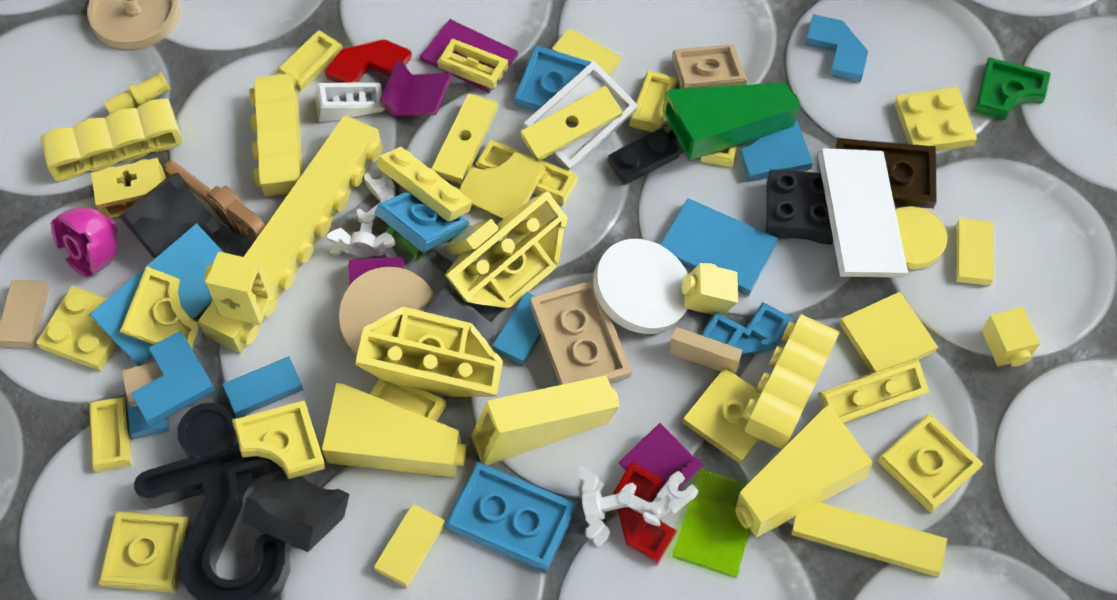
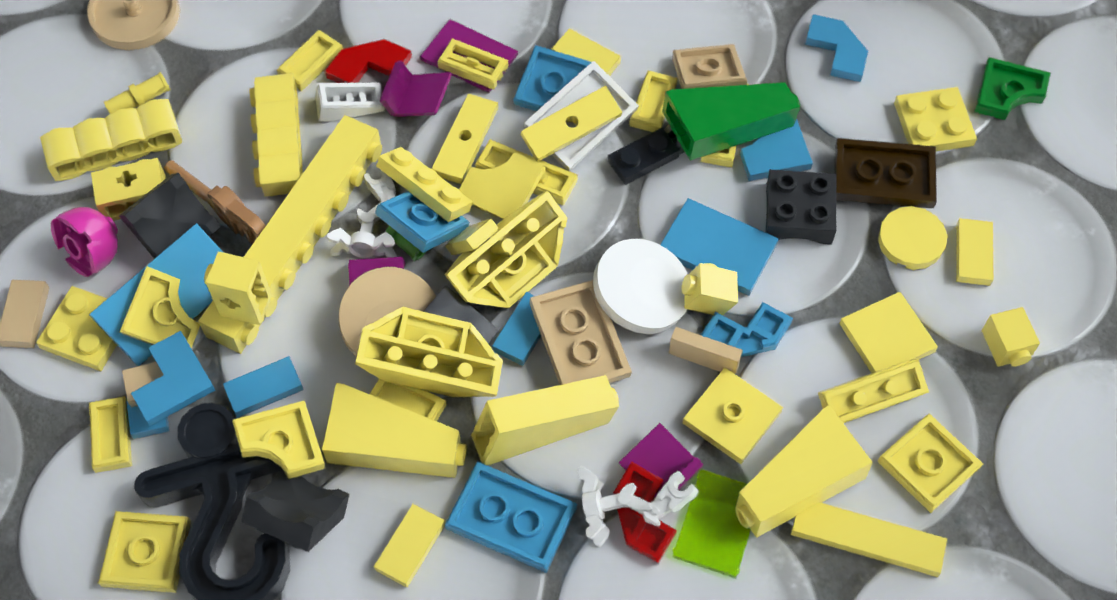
(791, 381): light yellow brick -> none
(862, 213): white tile -> none

